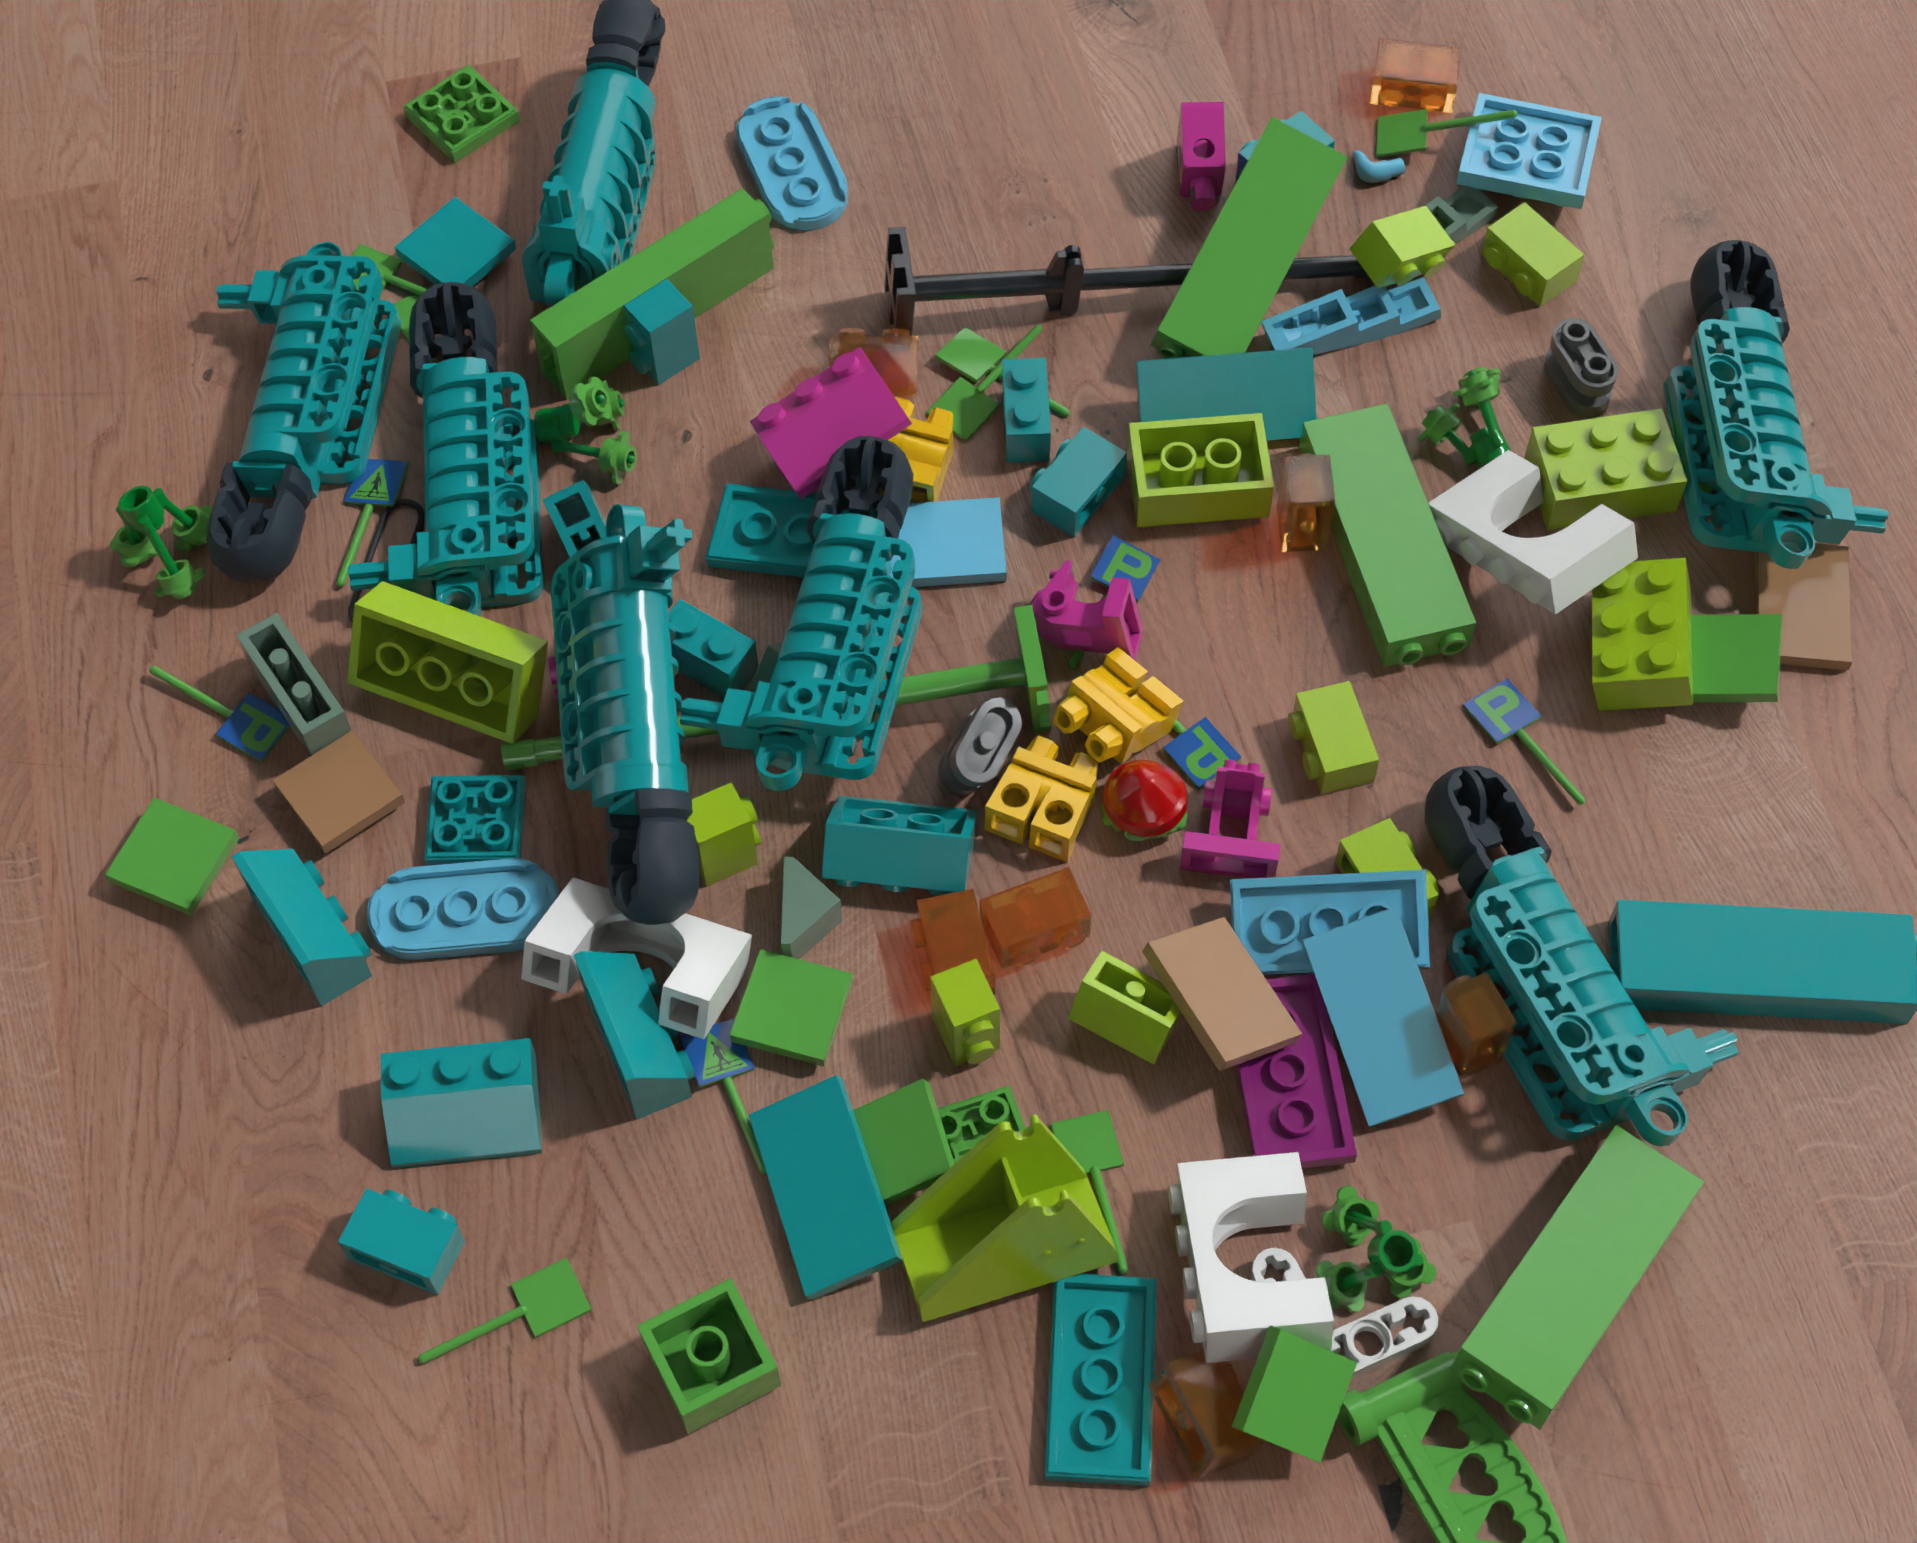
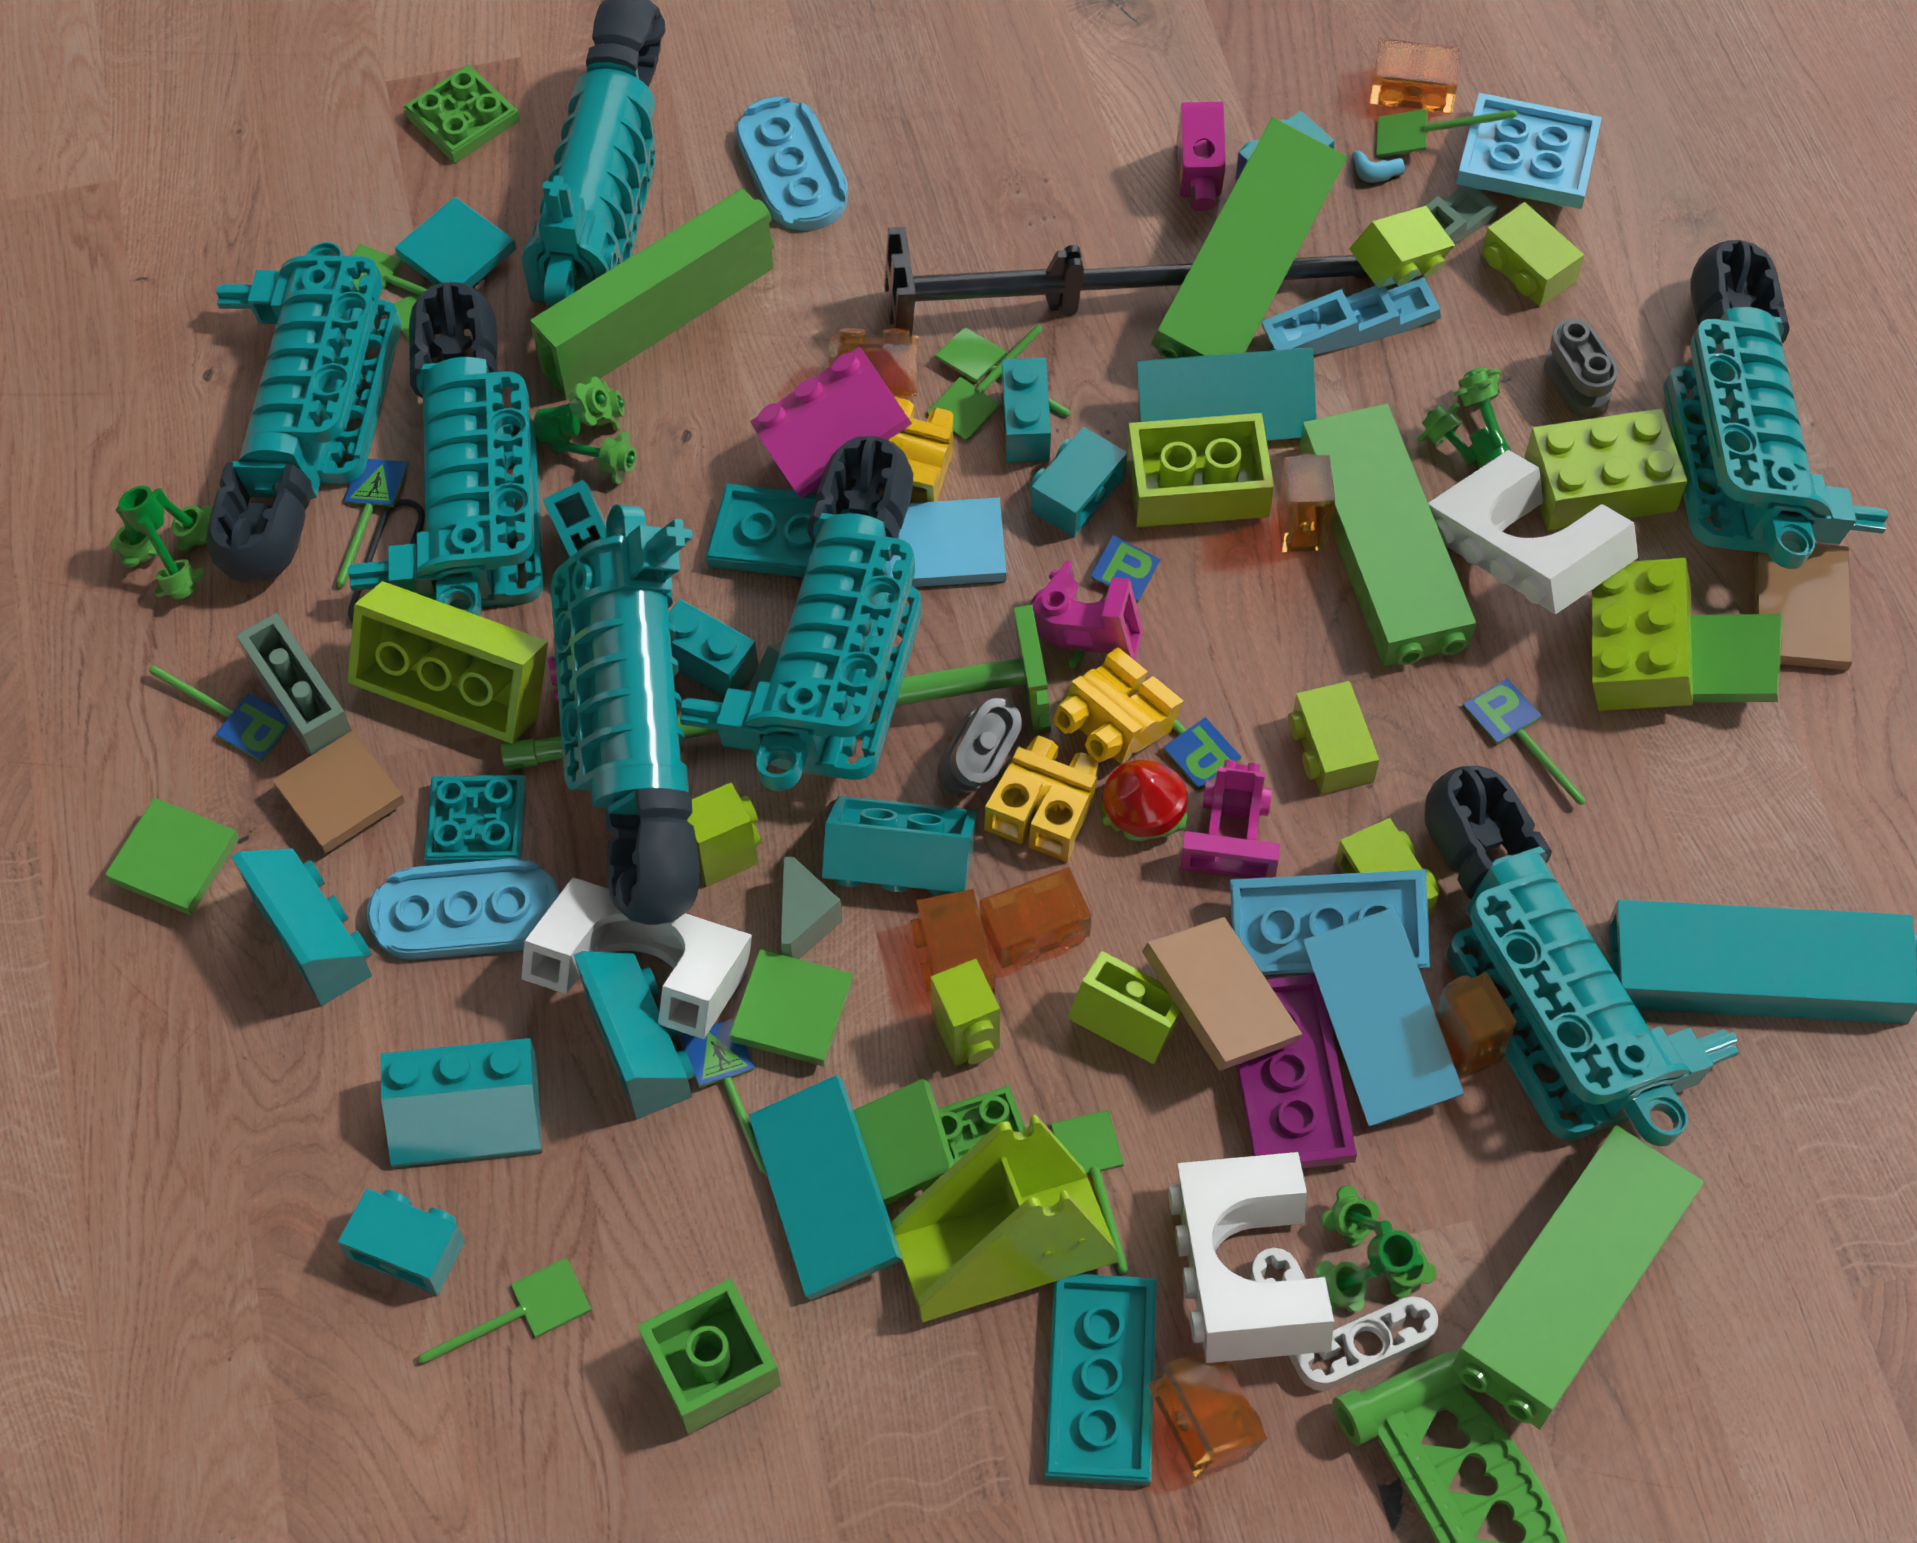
(661, 332): teal brick -> none
(1294, 1394): bright green tile -> none

